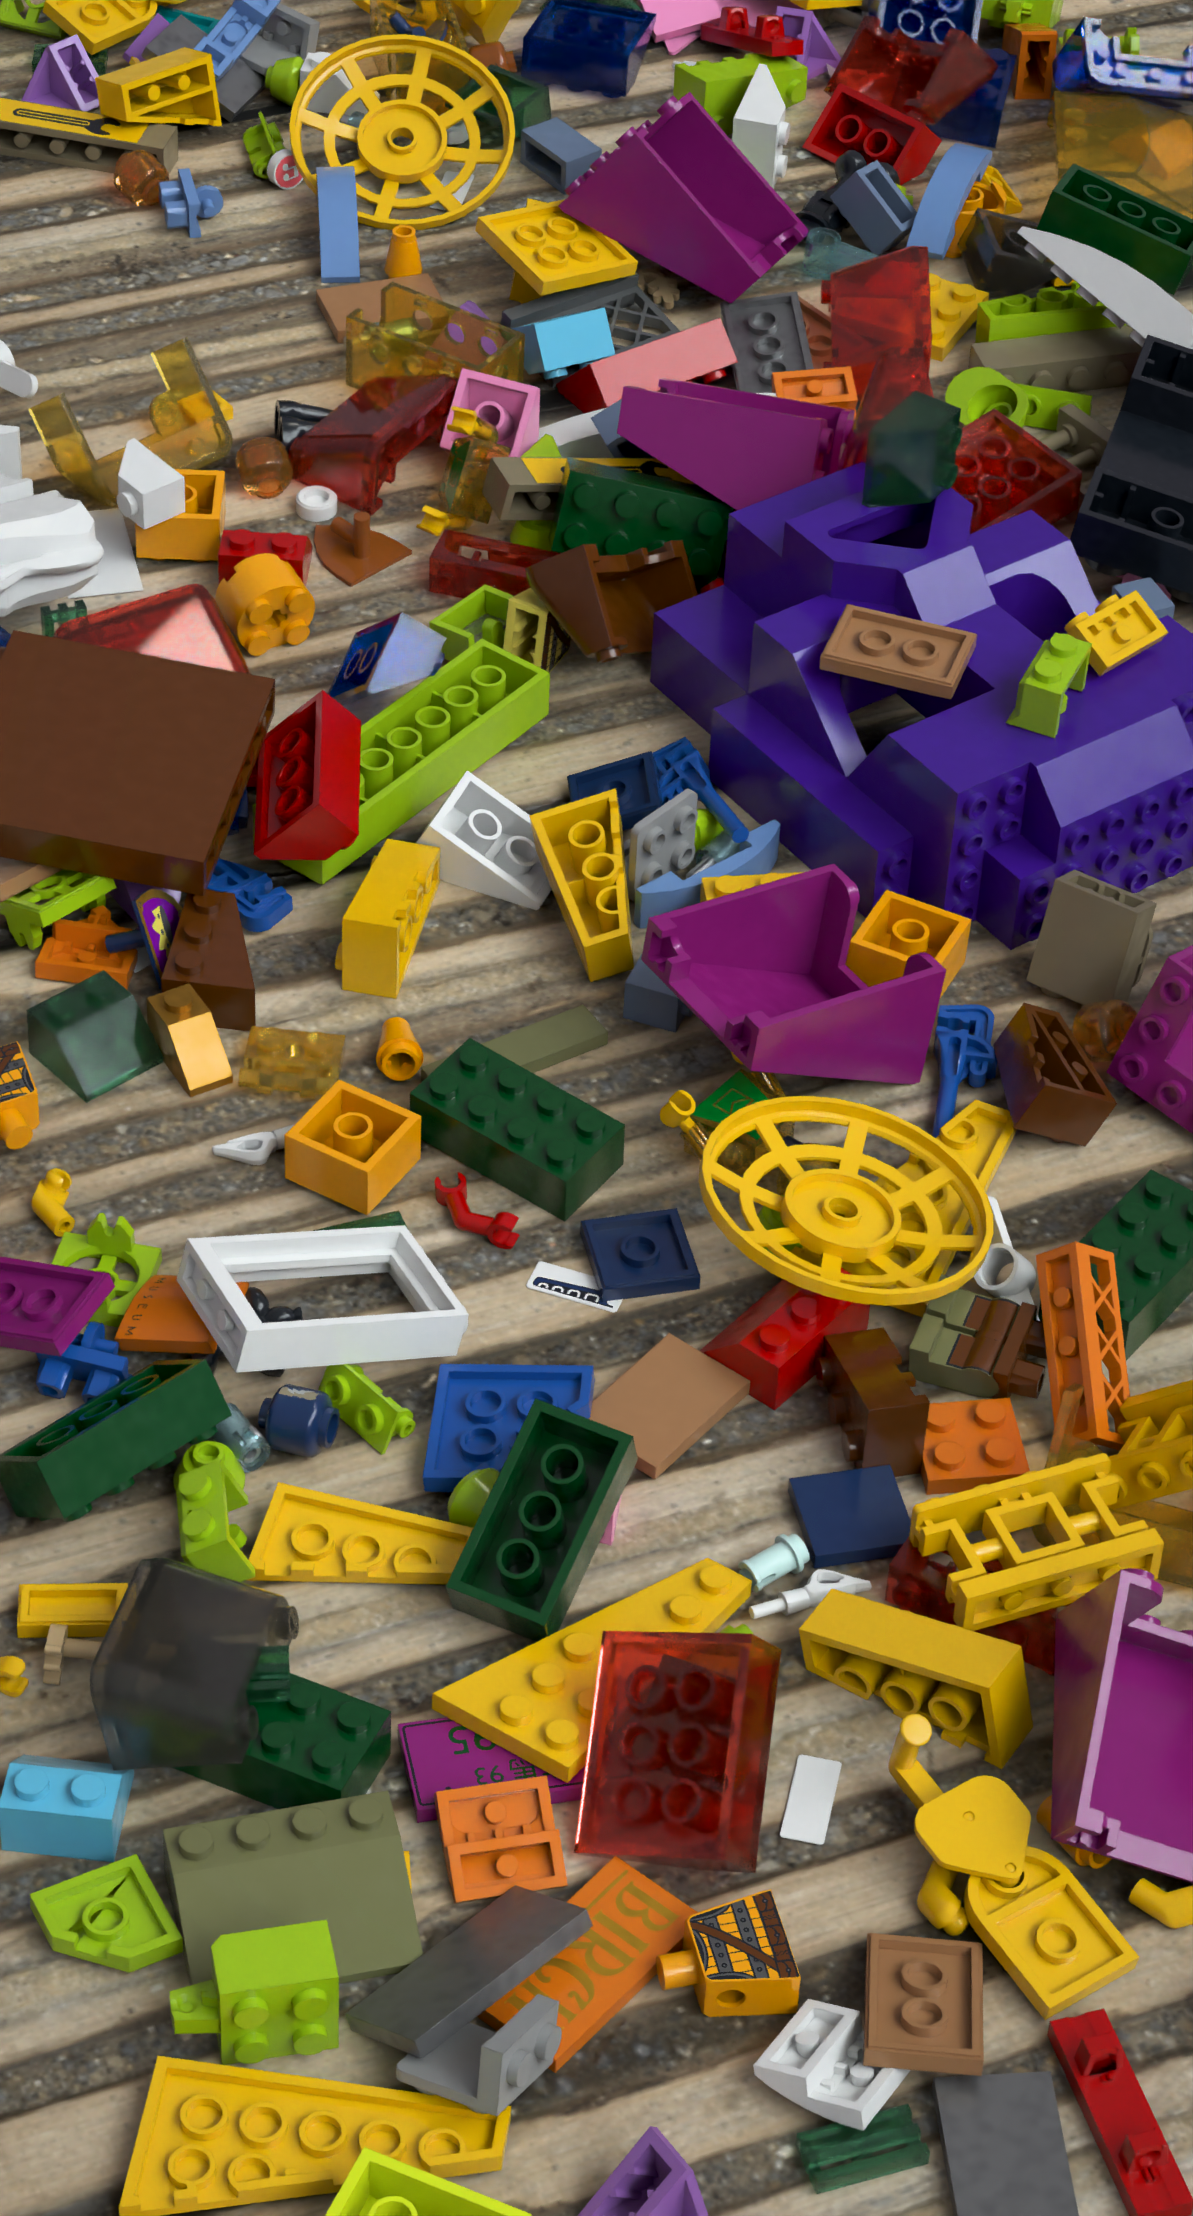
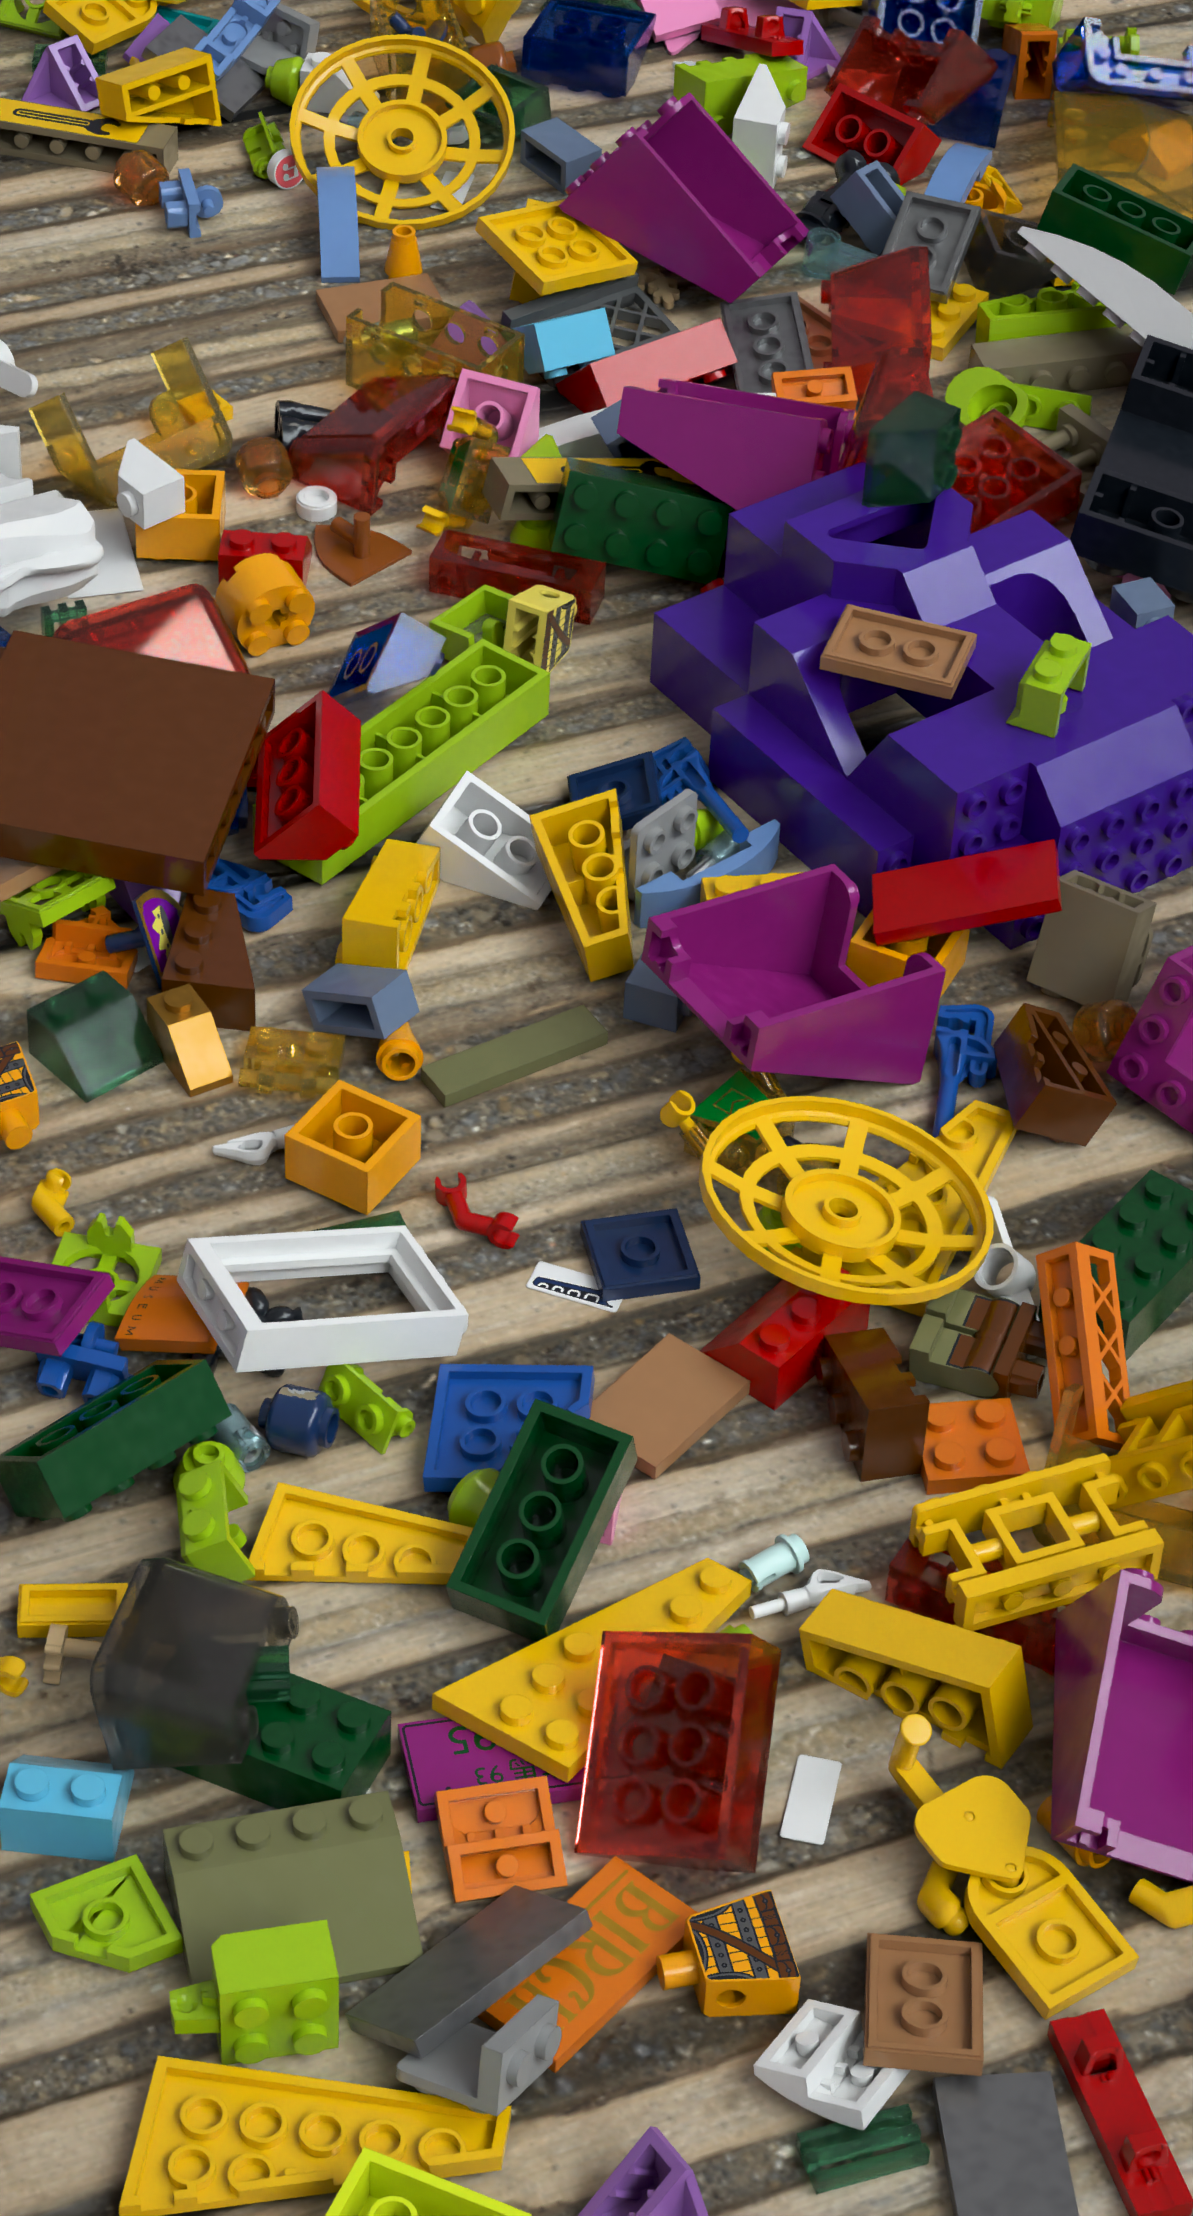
(360, 1000): none -> sand blue brick
(518, 1129): dark green brick -> none
(612, 598): reddish brown windscreen -> none
(850, 1515): dark blue tile -> none
(942, 227): none -> flat silver tile
(966, 892): none -> red tile
(1117, 630): yellow bracket -> none

